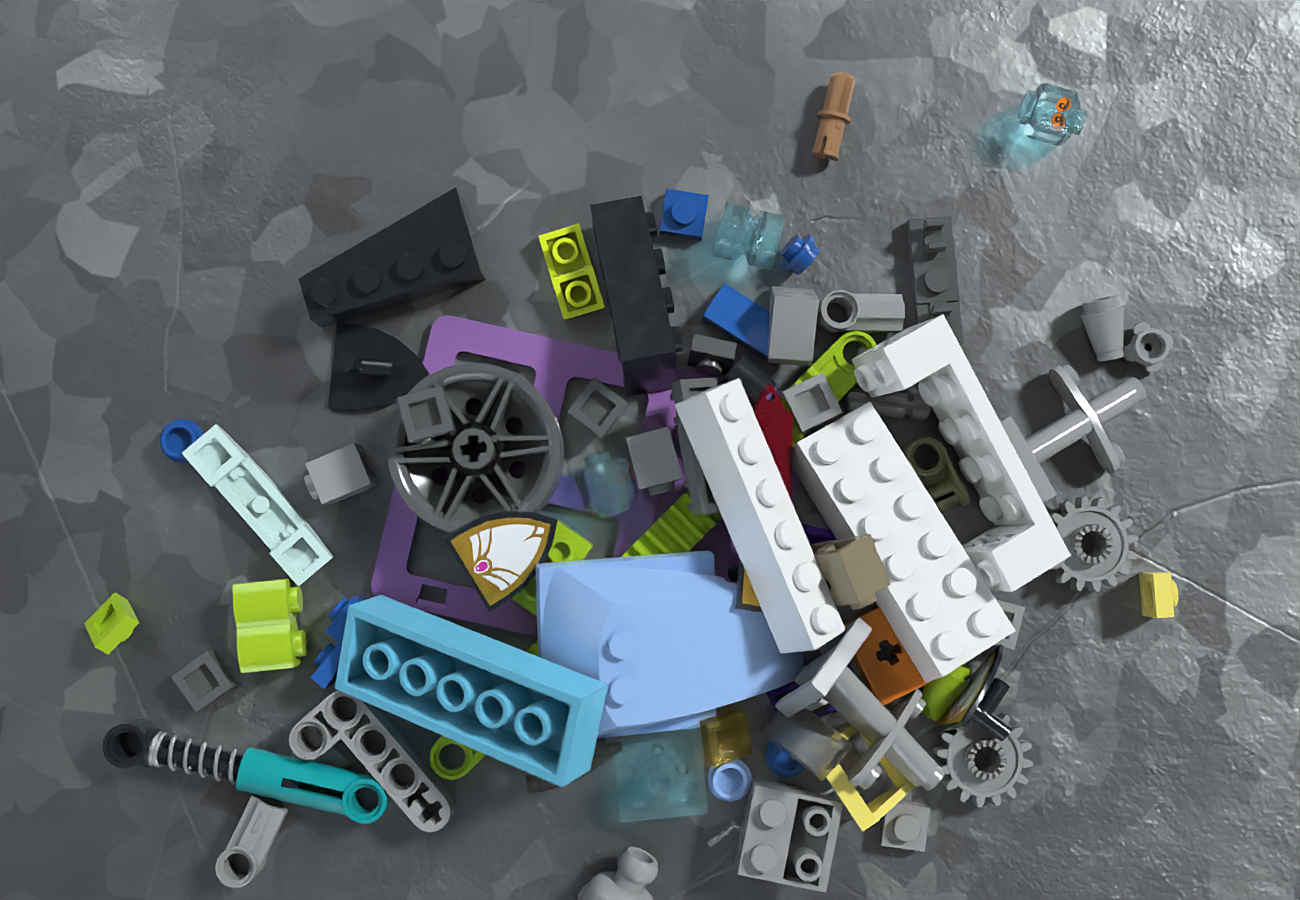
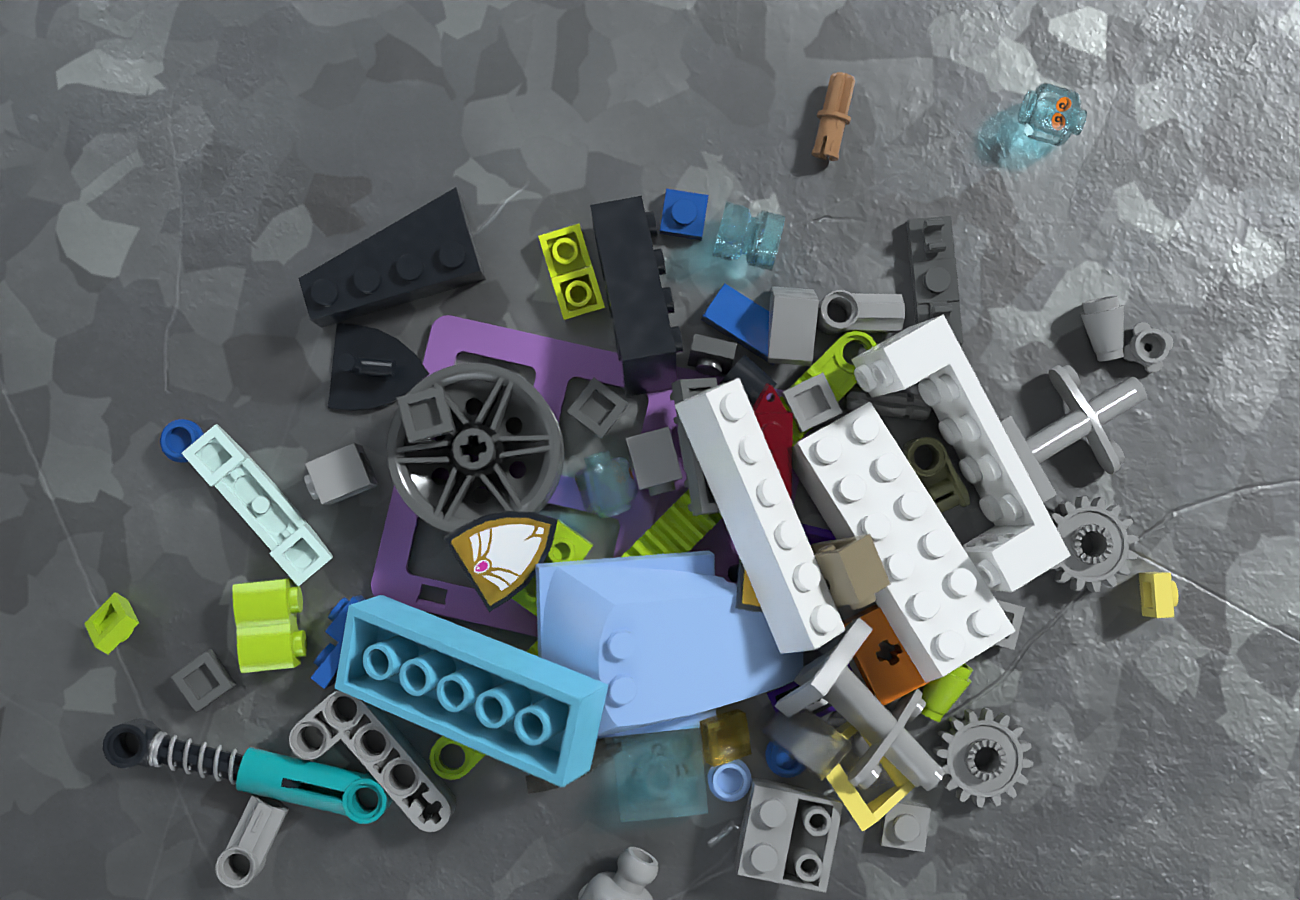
(799, 254): blue plate -> none
(980, 700): black shield -> none

